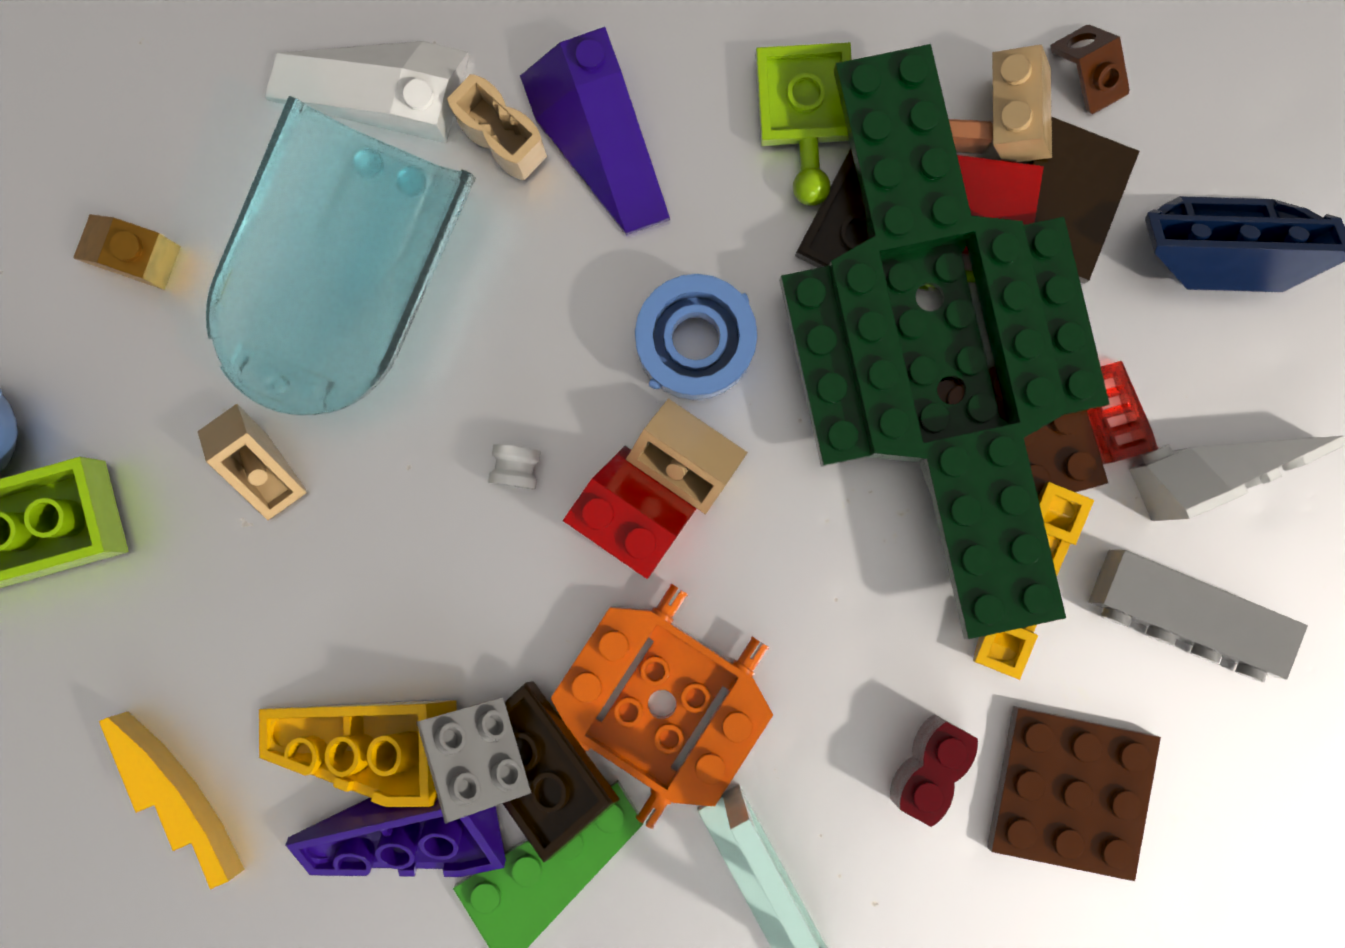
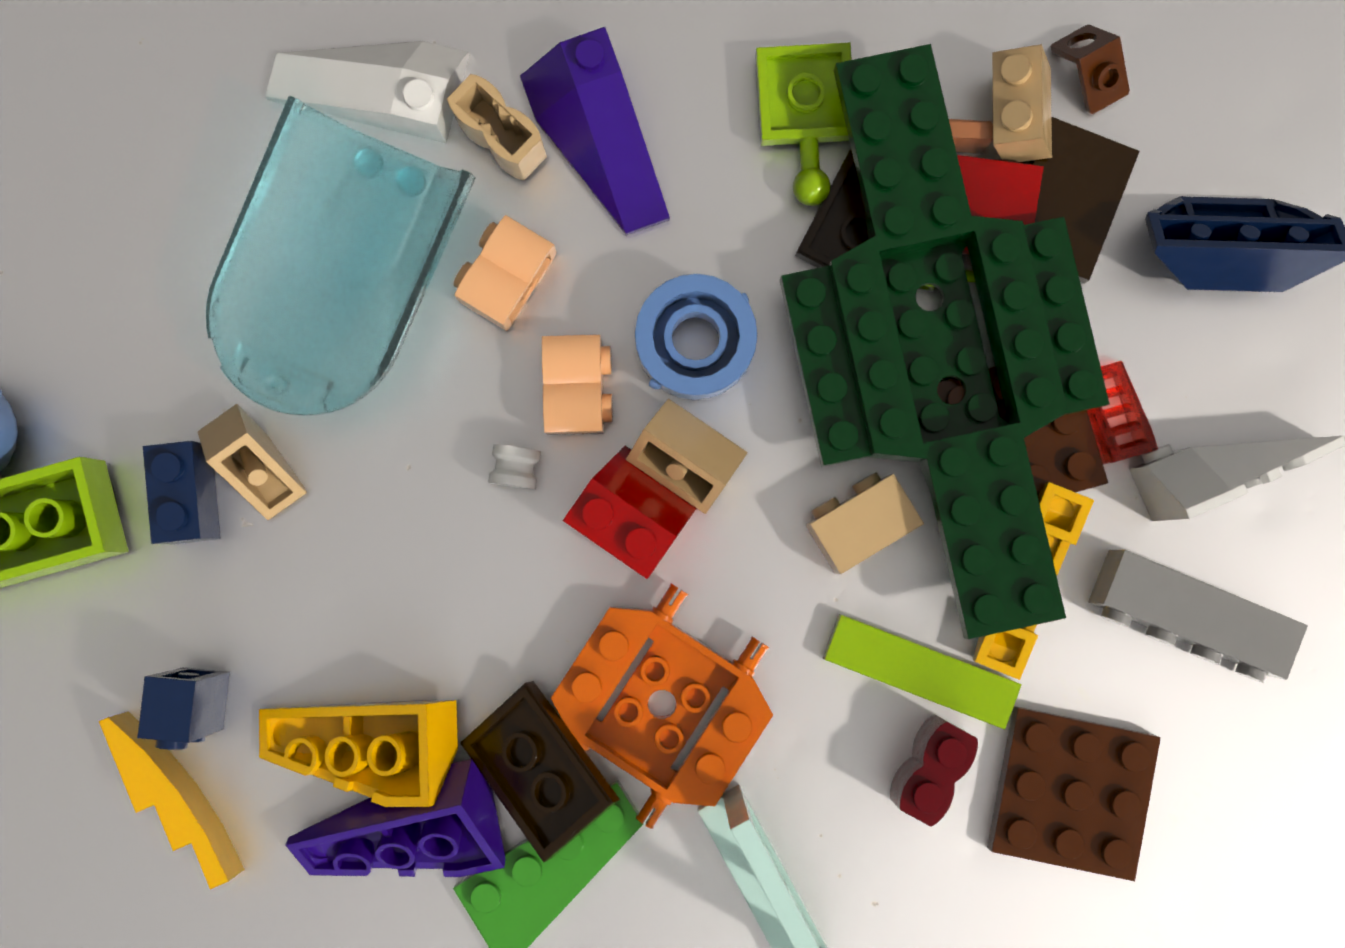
(127, 250): pearl gold slope -> none
(180, 494): none -> dark blue brick
(182, 706): none -> dark blue brick
(473, 759): light grey hinge -> none
(504, 272): none -> light nougat brick
(574, 384): none -> light nougat brick
(864, 522): none -> tan brick
(922, 671): none -> lime tile

